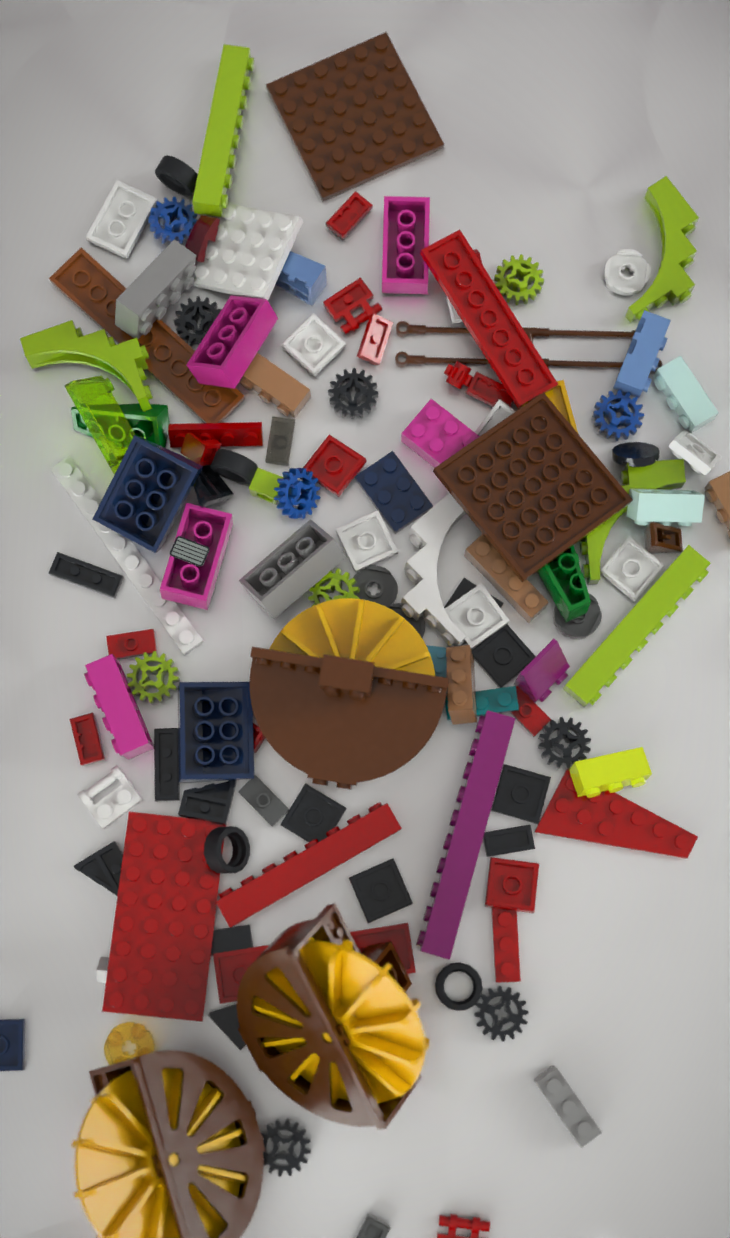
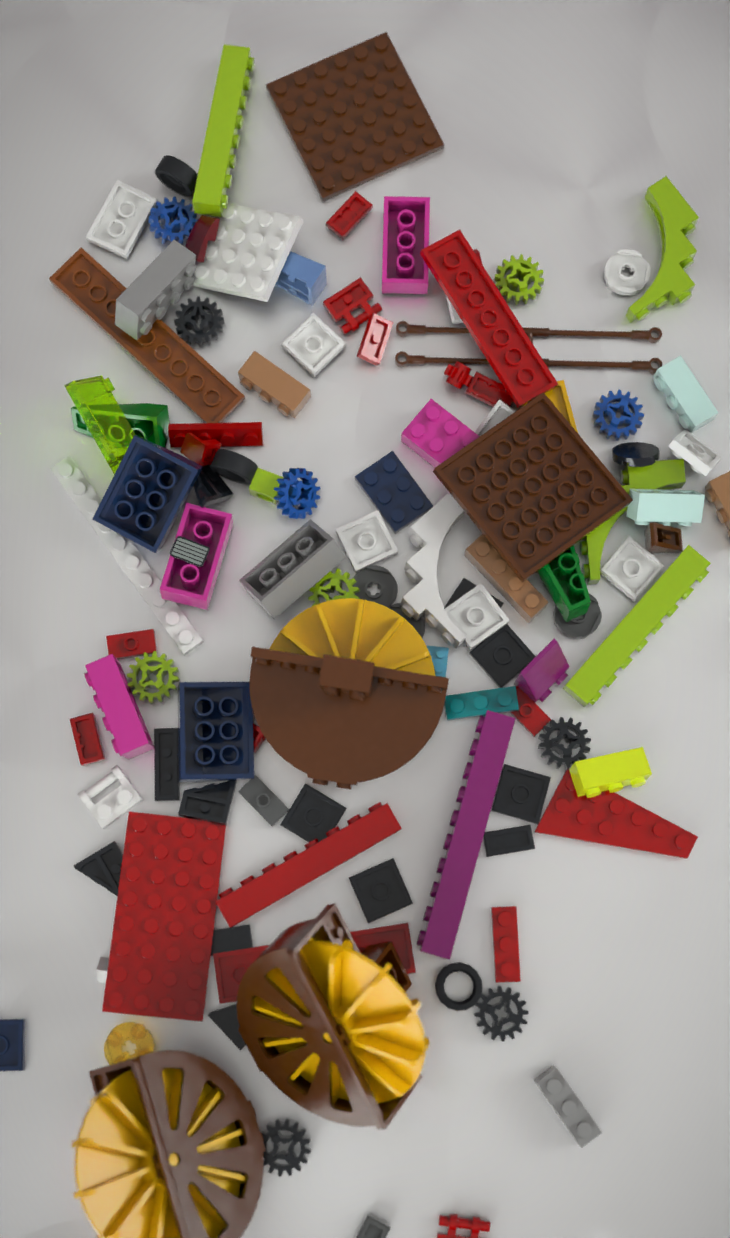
(69, 345): lime arch -> none
(86, 575): black tile -> none
(232, 341): dark pink brick -> none
(240, 852): black tyre -> none
(280, 441): clear smoke plate -> none
(335, 465): red plate -> none
(343, 393): black gear -> none
(461, 684): medium nougat brick -> none
(512, 885): red plate -> none
(642, 354): medium blue wedge -> none

